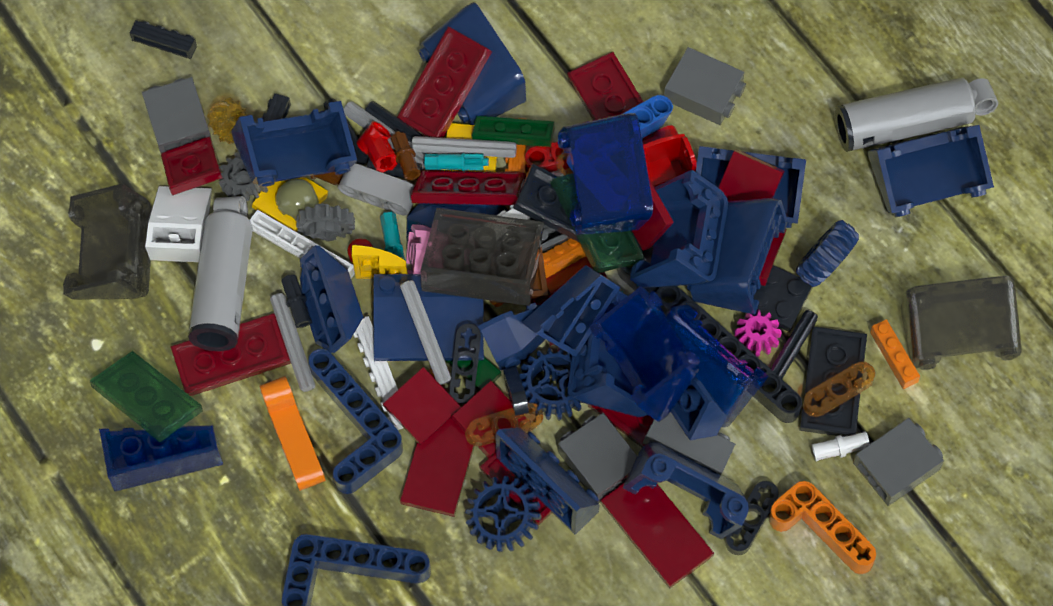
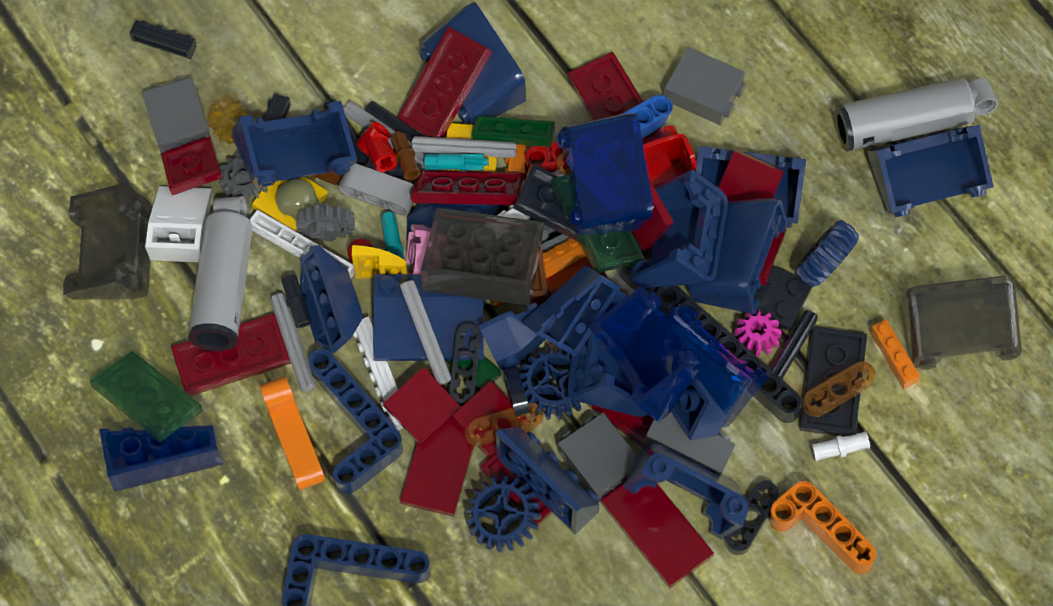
(899, 461): dark grey brick -> none

